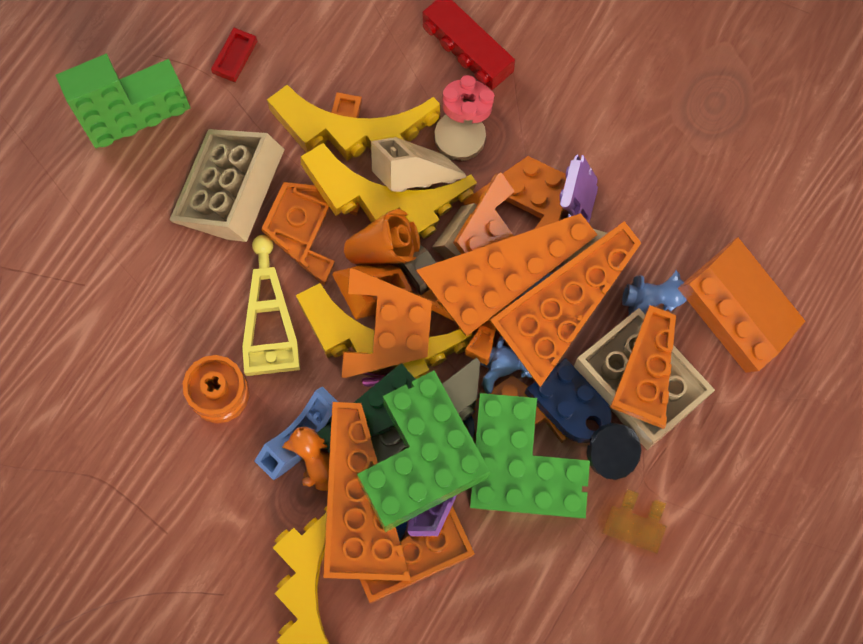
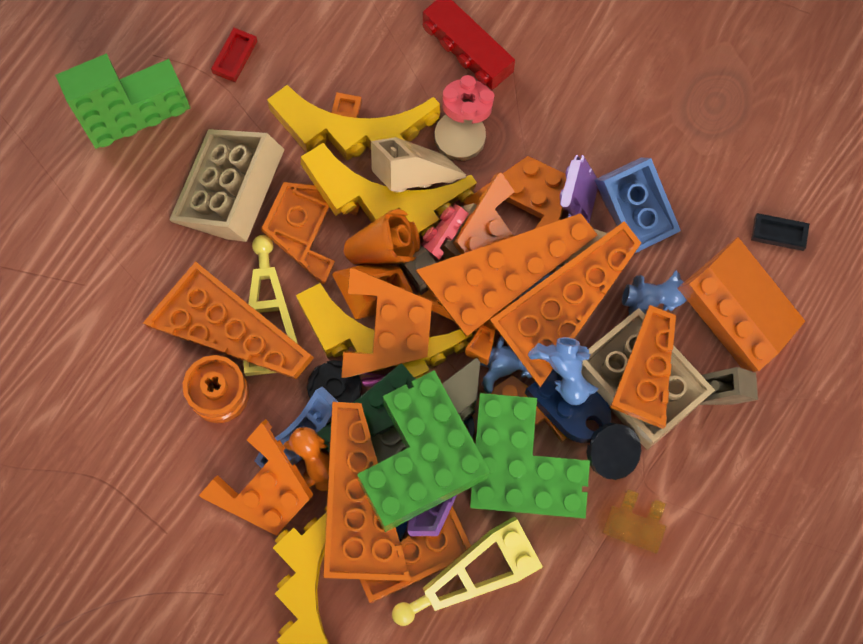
(218, 319): none -> orange wing
(271, 495): none -> orange wing
(329, 377): none -> black tile
(447, 228): none -> coral wing
(516, 552): none -> light yellow plate
(567, 361): none -> medium blue animal
(639, 199): none -> medium blue slope
(731, 386): none -> dark tan slope
(780, 232): none -> black tile

